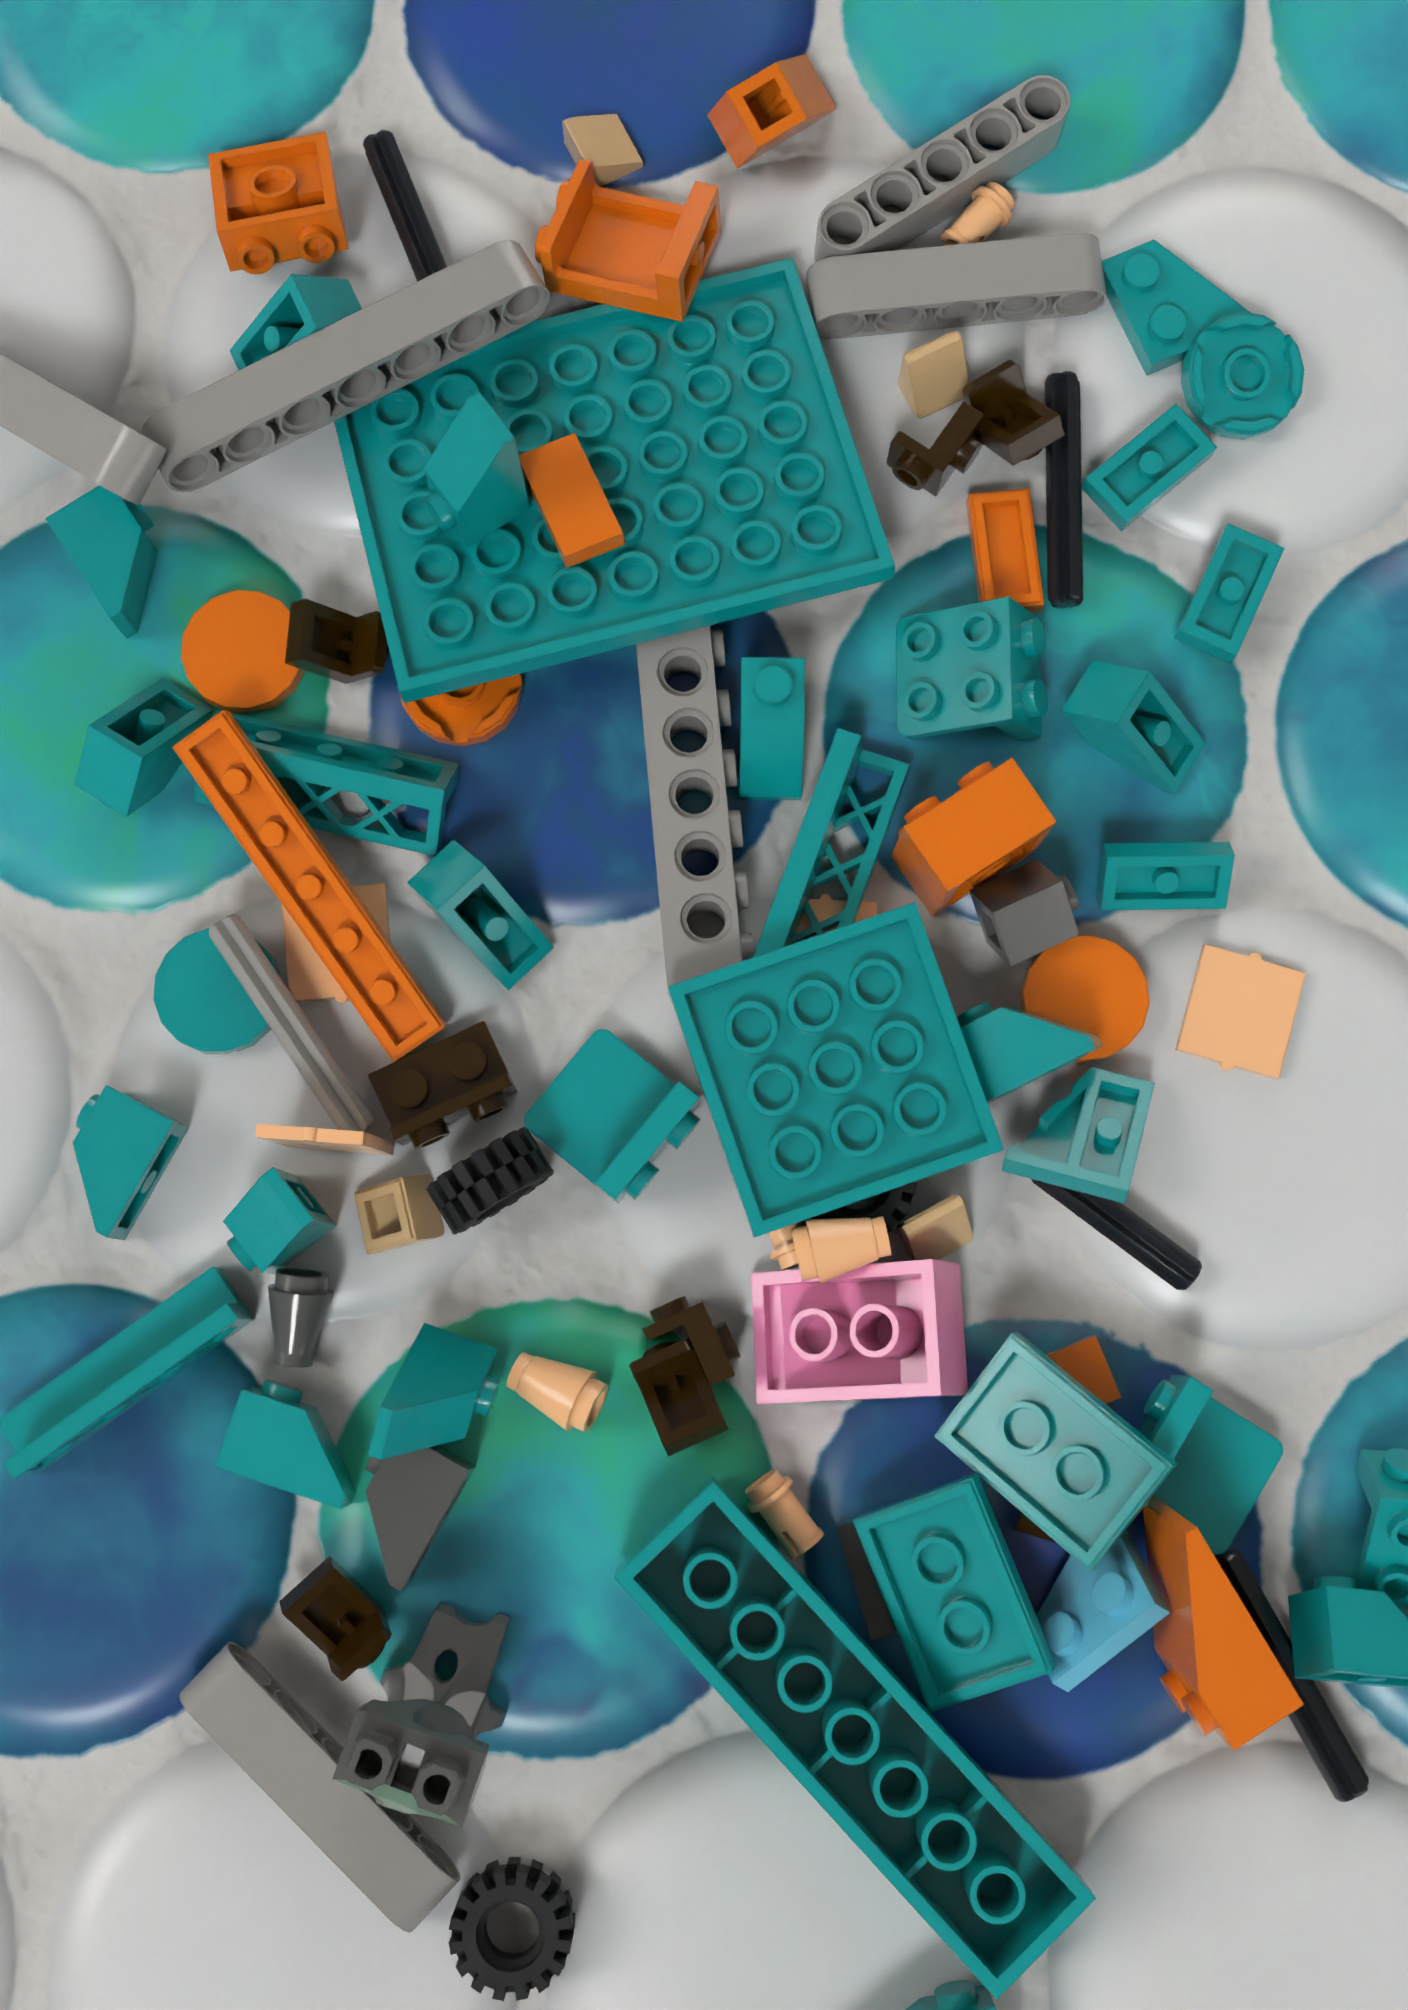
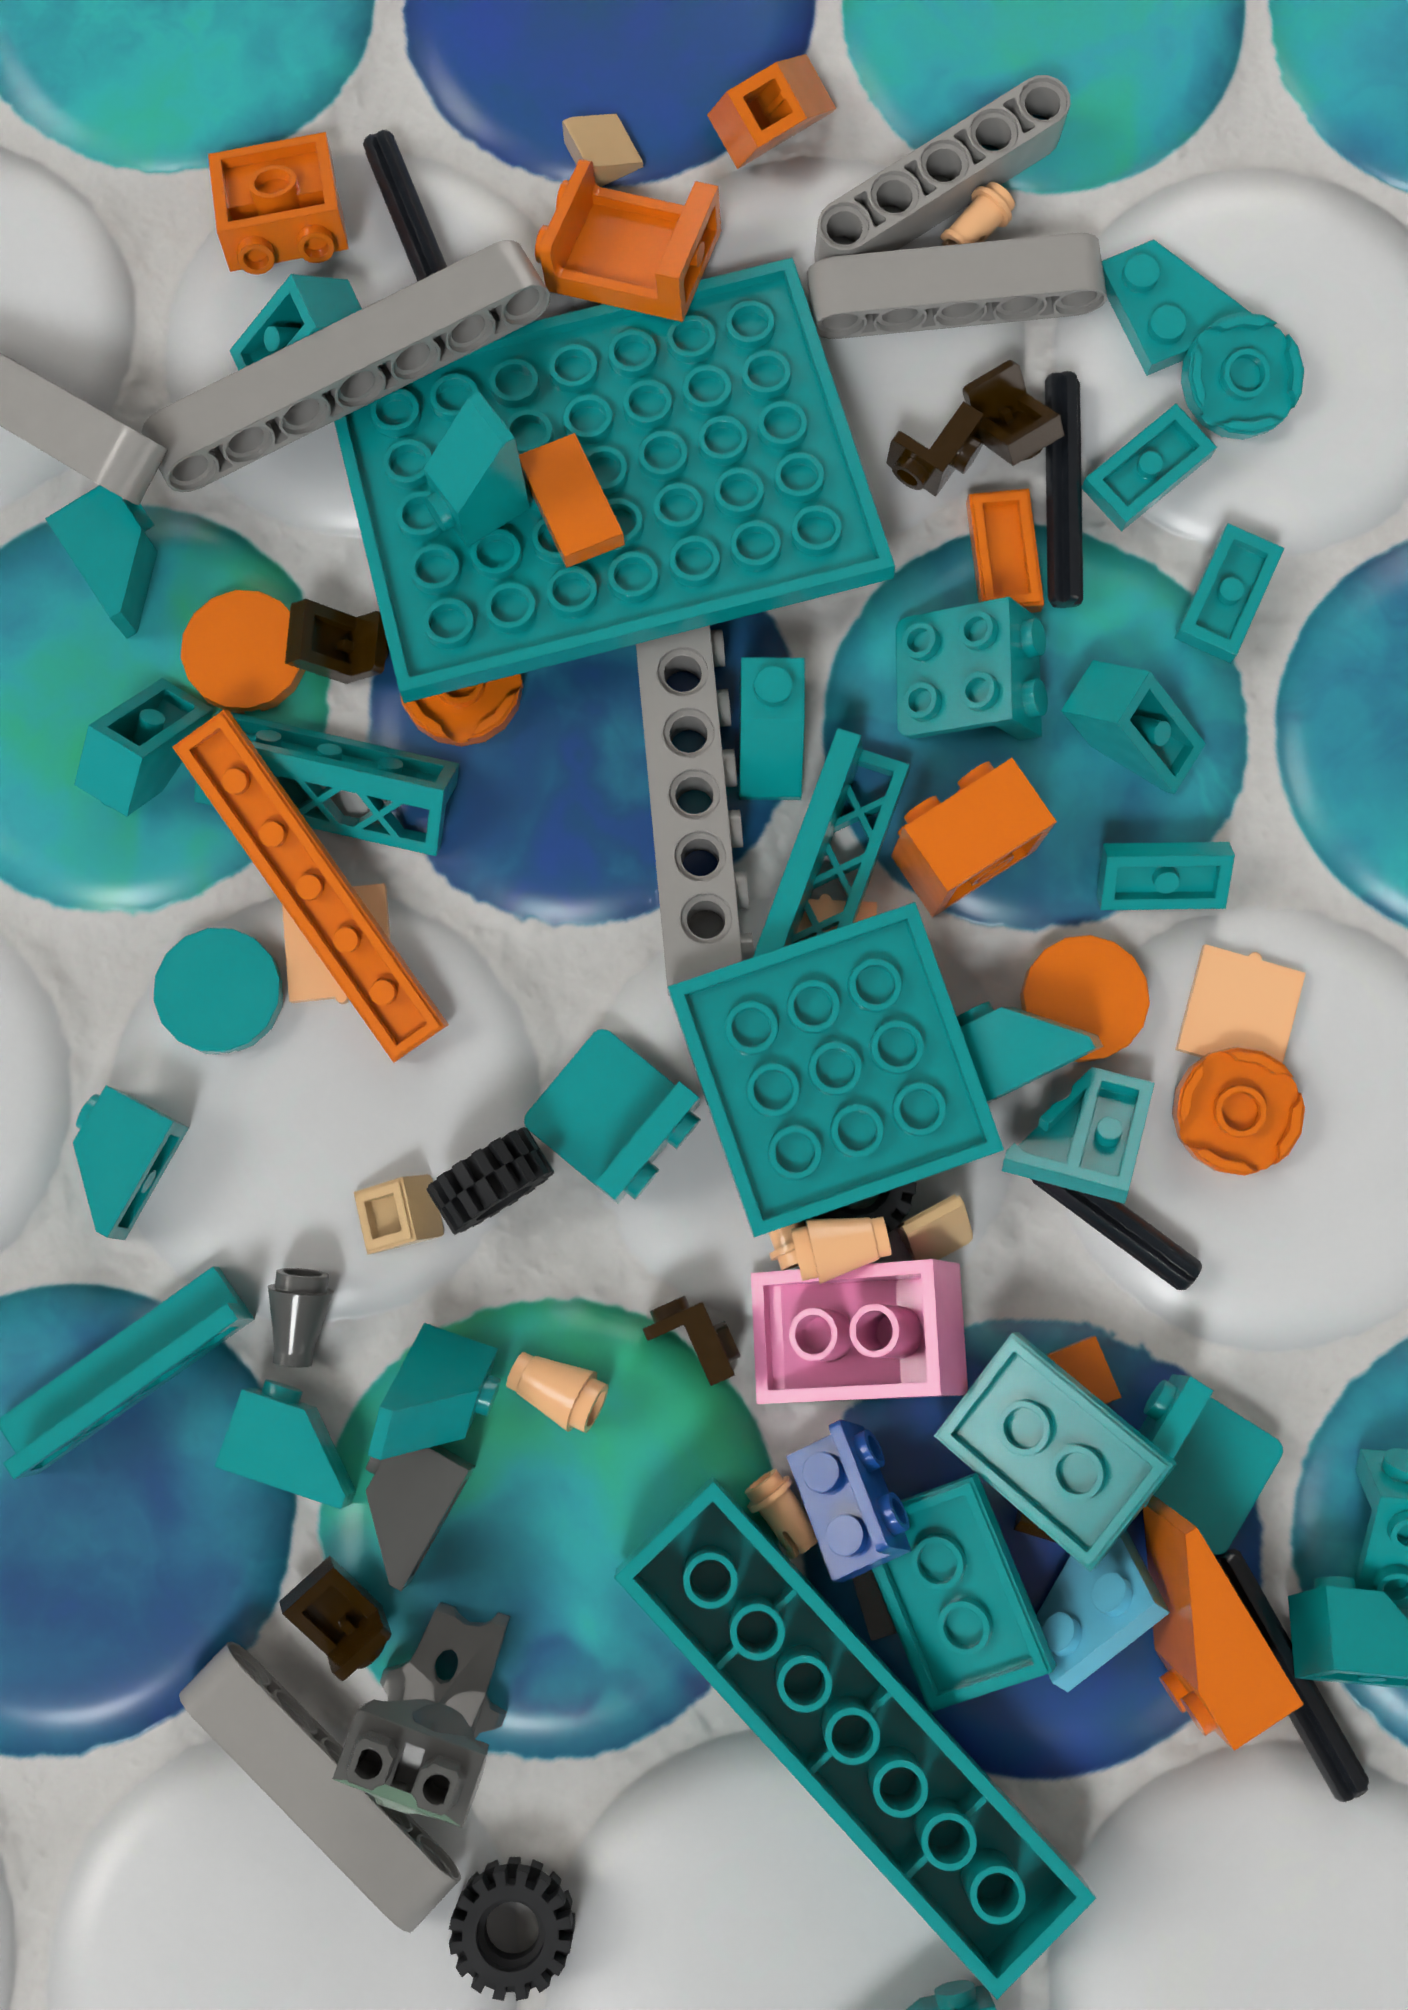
(275, 1222): teal slope -> none
(289, 1024): light grey axle -> none
(325, 1139): light nougat piece -> none
(443, 1085): dark brown bracket -> none
(481, 914): teal slope -> none
(678, 1395): dark brown bracket -> none
(849, 1501): none -> bracket
(934, 375): tan slope -> none
(1026, 911): dark grey brick -> none
(1238, 1111): none -> orange tile

